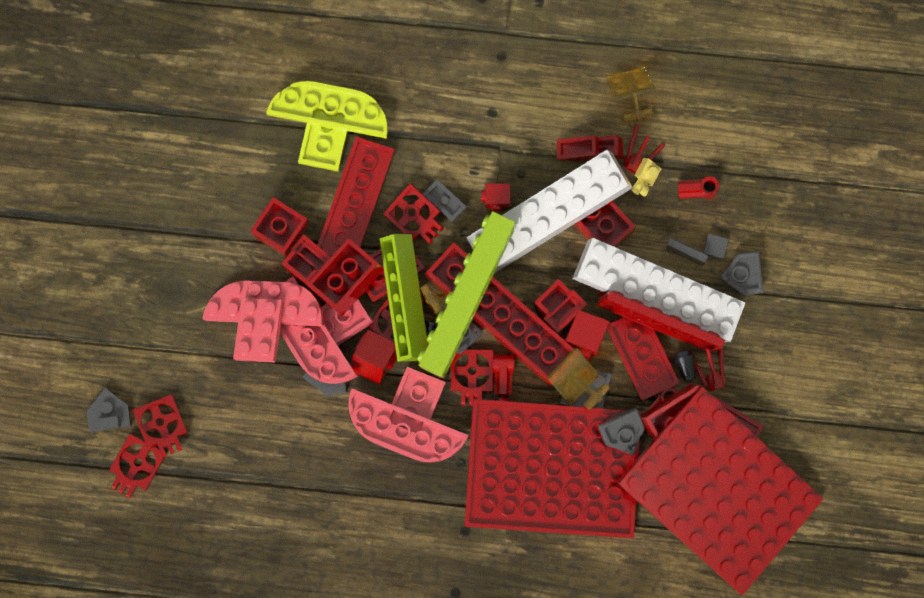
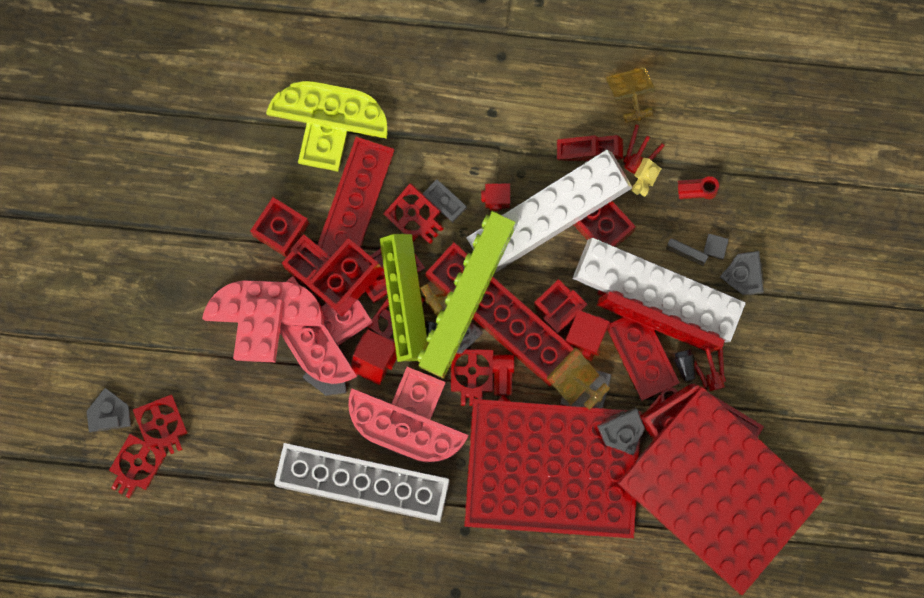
(362, 482): none -> white brick

